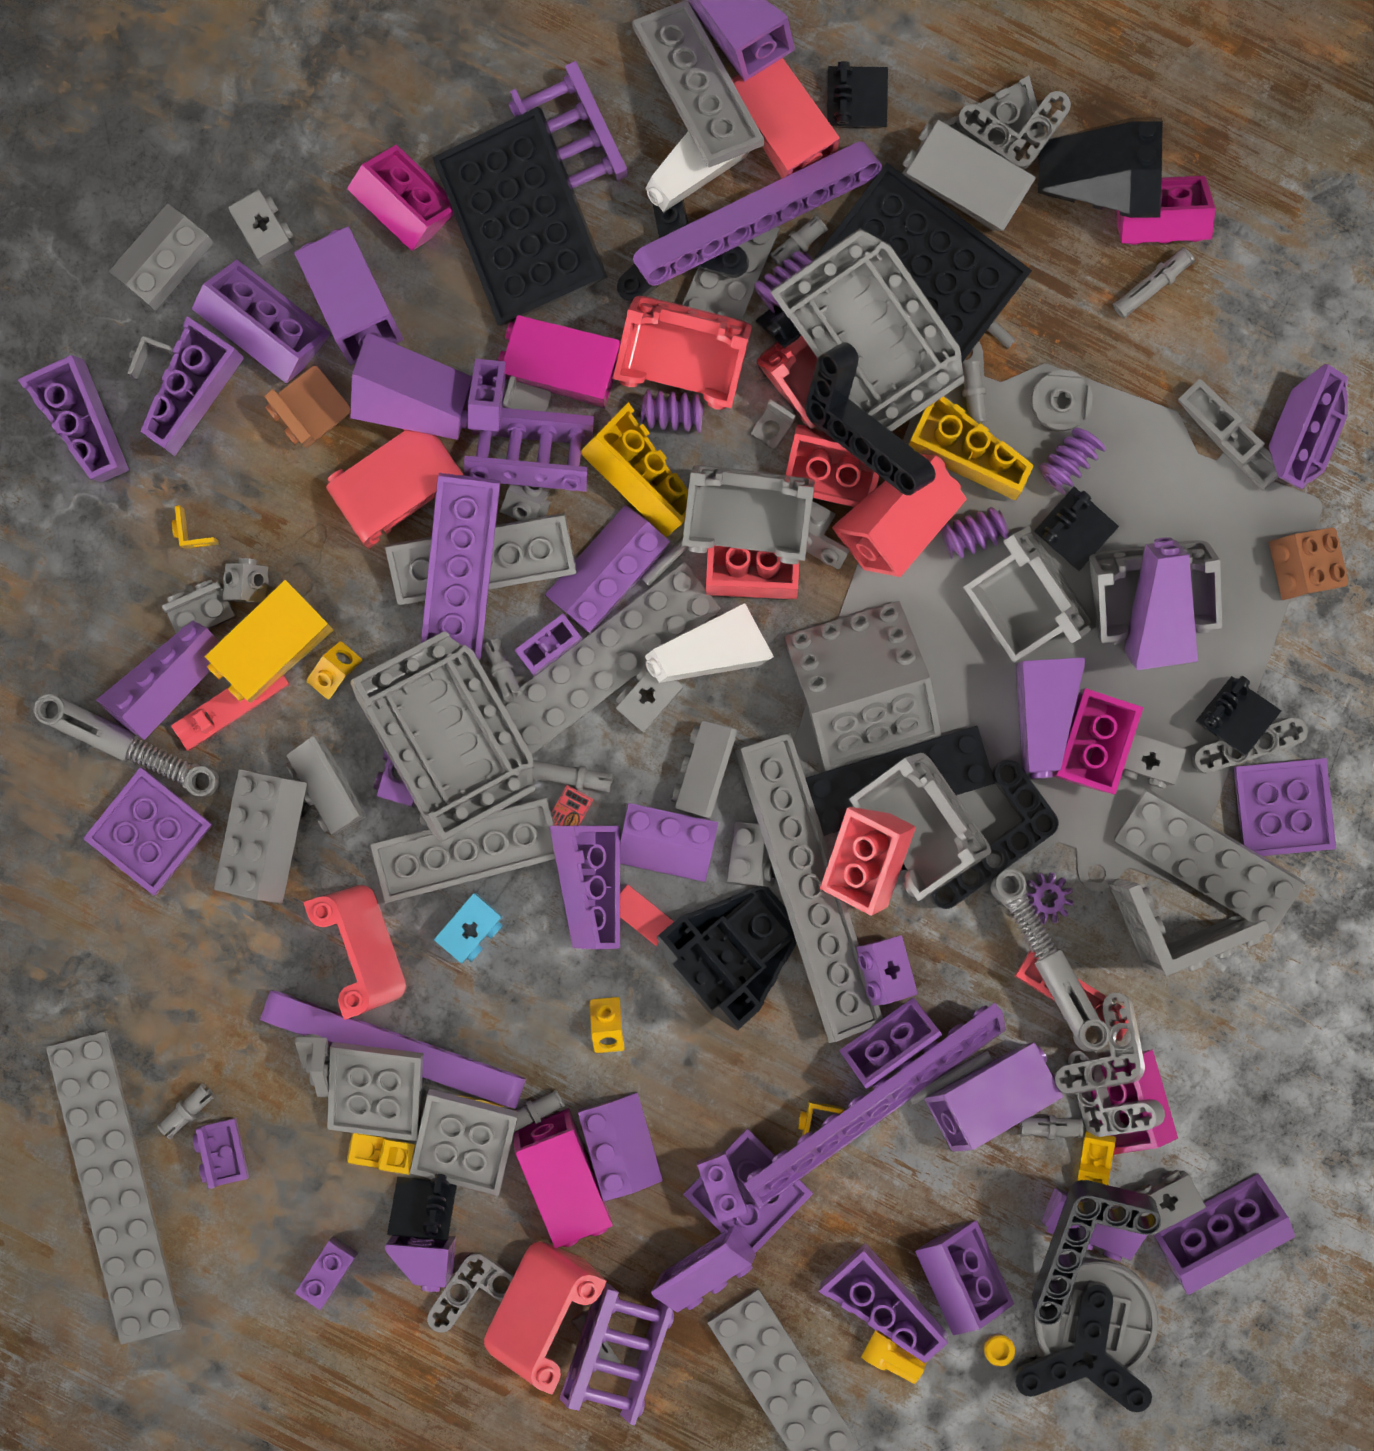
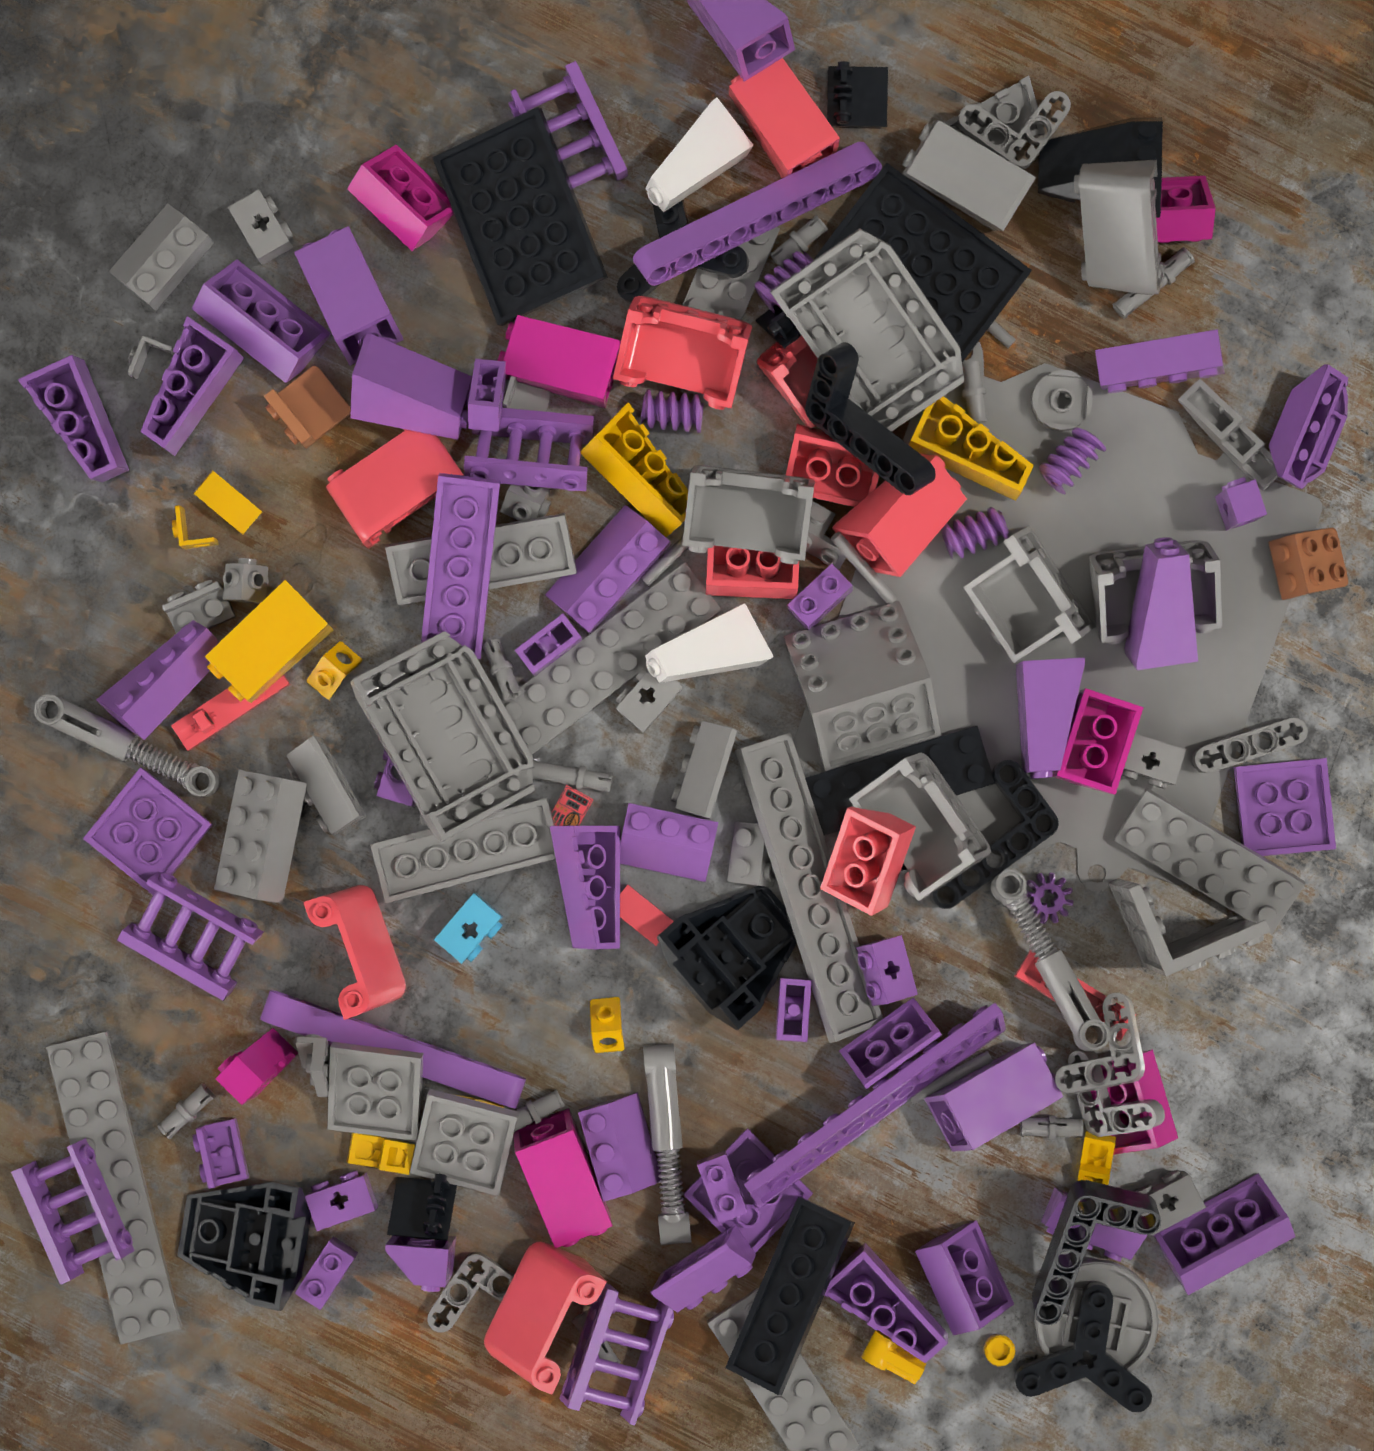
(48, 1223): none -> medium lavender fence
(166, 952): none -> medium lavender fence
(227, 502): none -> yellow slope
(249, 1239): none -> black wedge
(253, 1069): none -> dark pink wedge
(327, 1212): none -> medium lavender brick
(667, 1140): none -> light grey piece
(698, 83): light grey plate -> none
(779, 413): light grey bracket -> none
(790, 1295): none -> black plate
(793, 1009): none -> medium lavender brick
(805, 1117): yellow bracket -> none
(820, 597): none -> medium lavender brick
(863, 568): none -> light grey bar
(1076, 528): black hinge -> none
(1120, 226): none -> light grey windscreen
(1160, 361): none -> medium lavender wedge
(1238, 715): black hinge -> none
(1240, 503): none -> medium lavender brick

